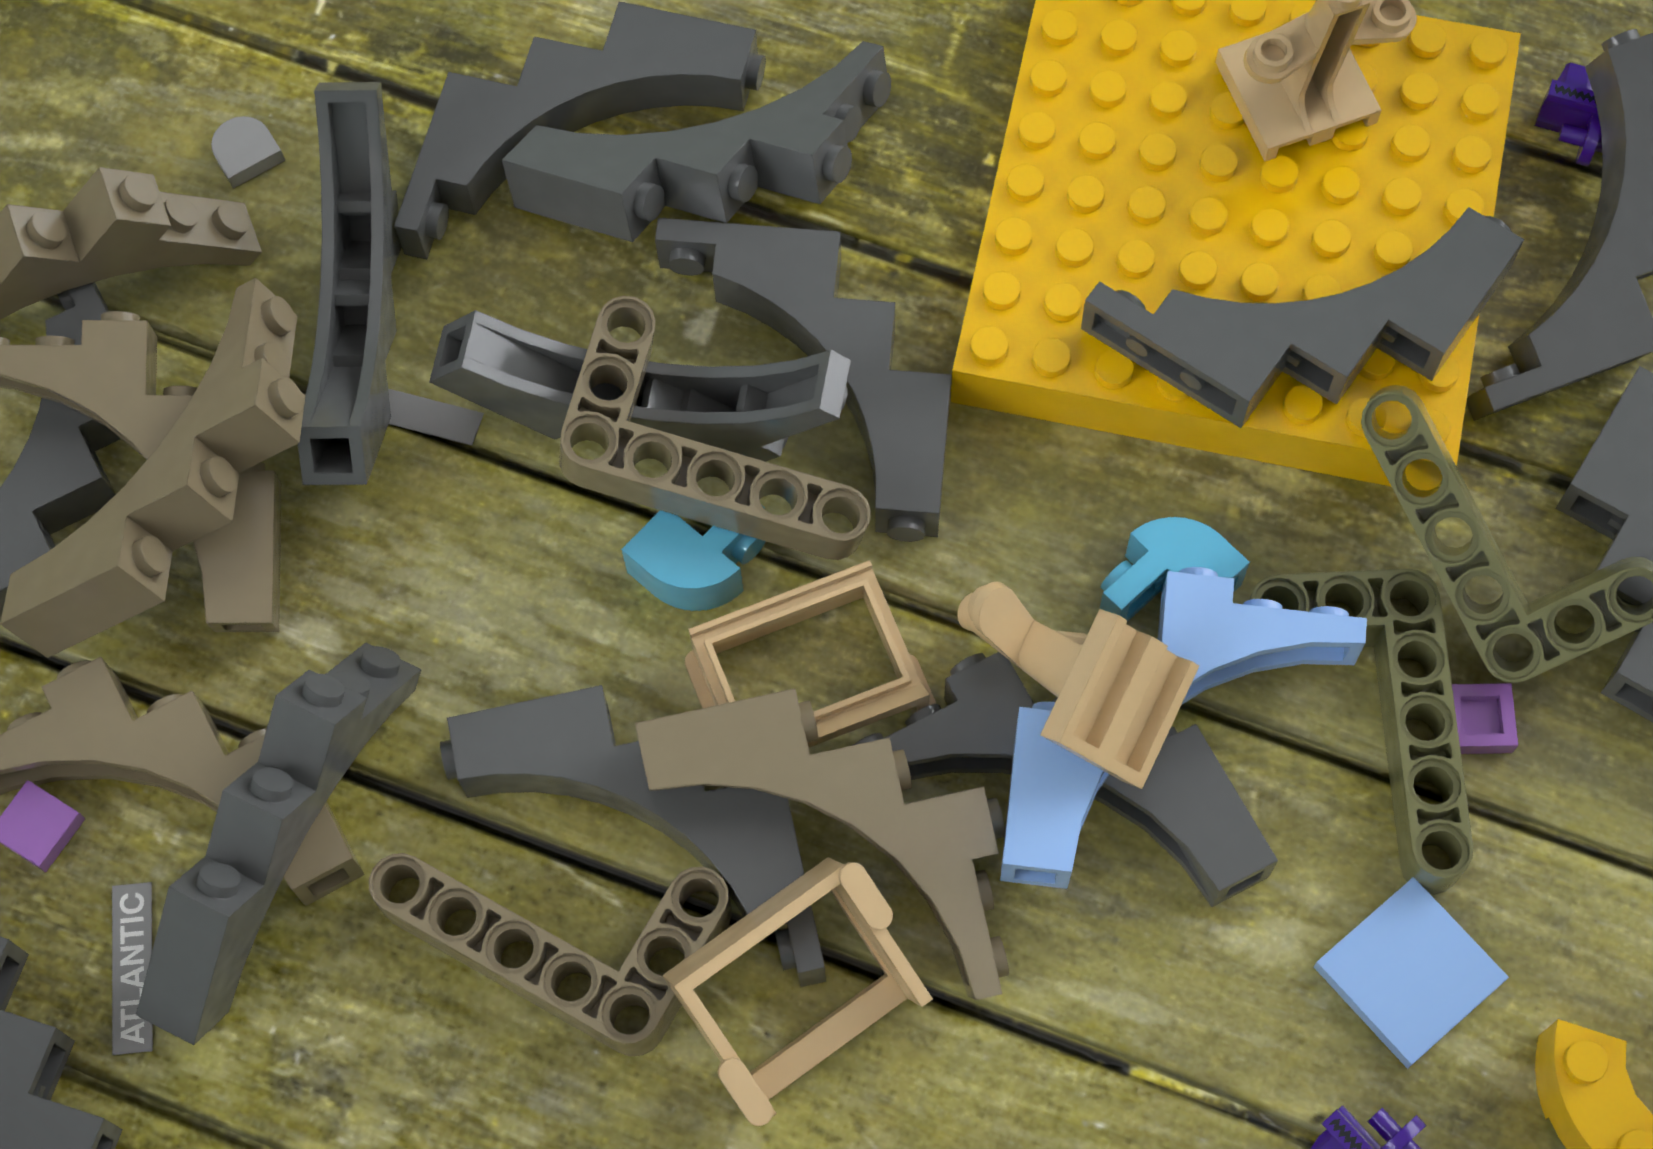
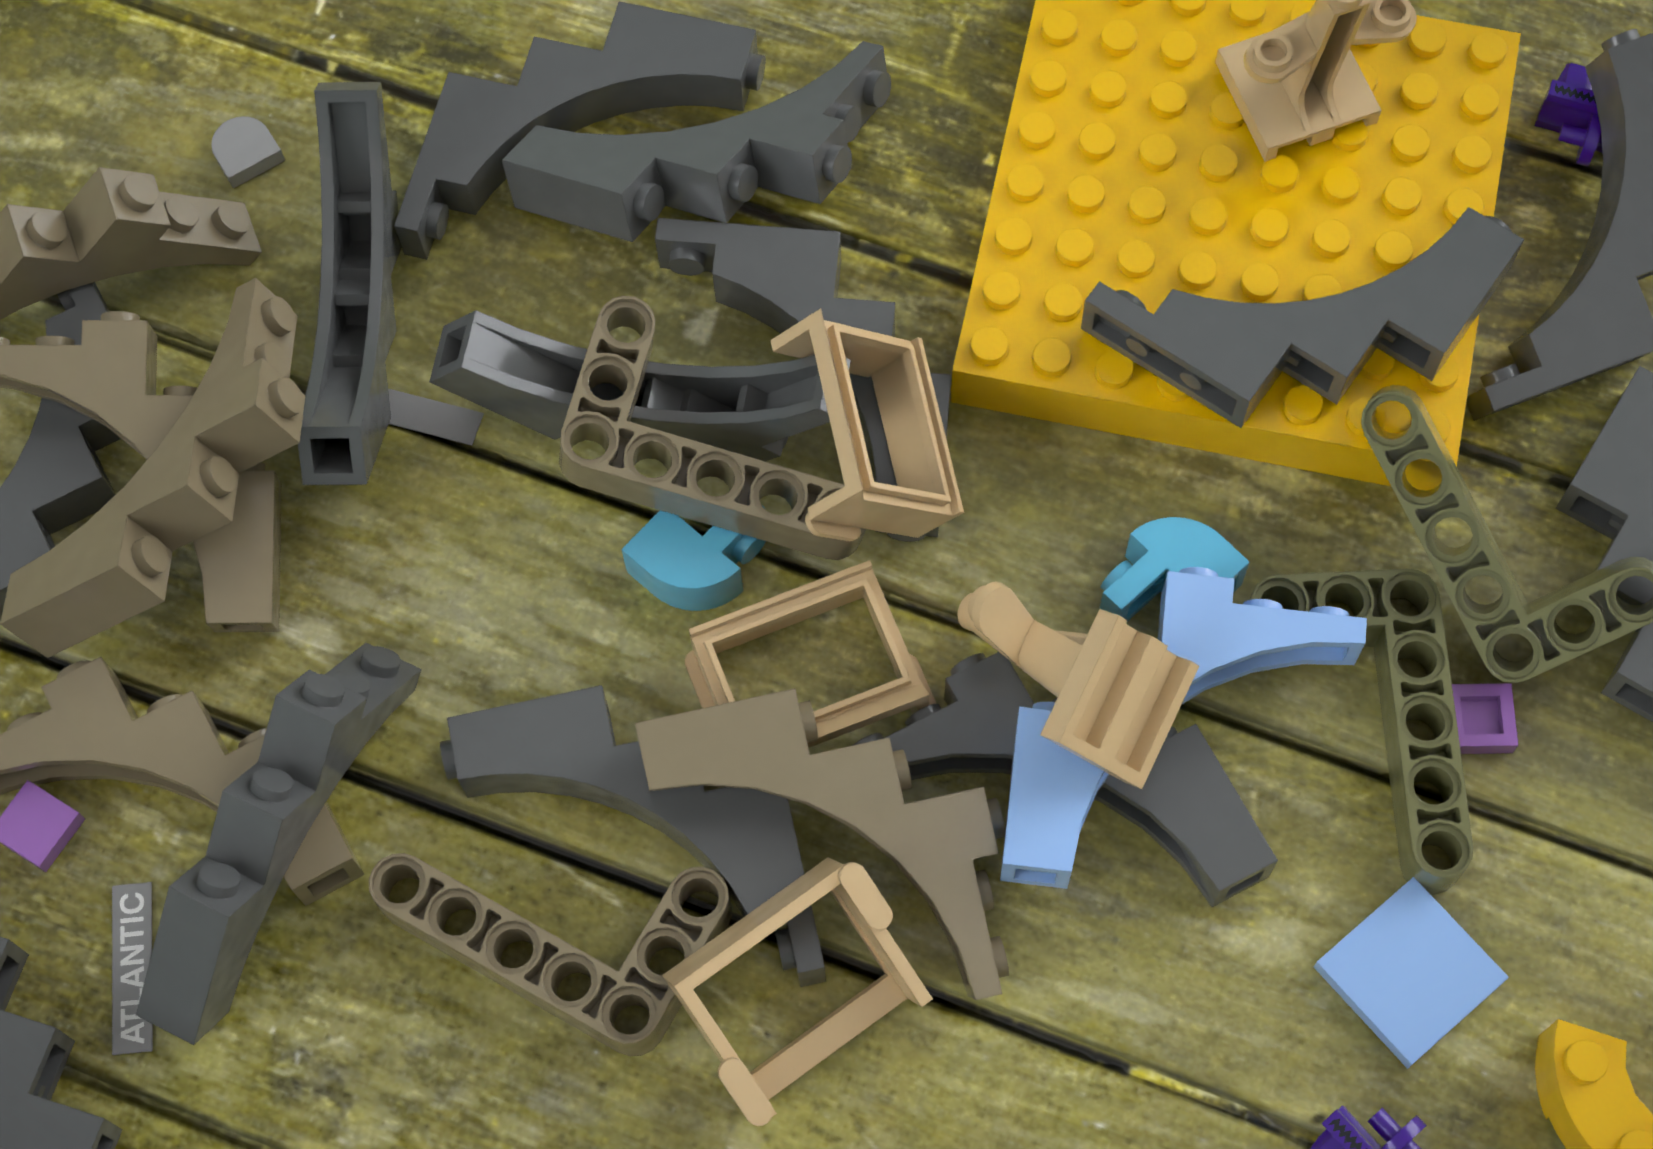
(911, 422): none -> tan piece

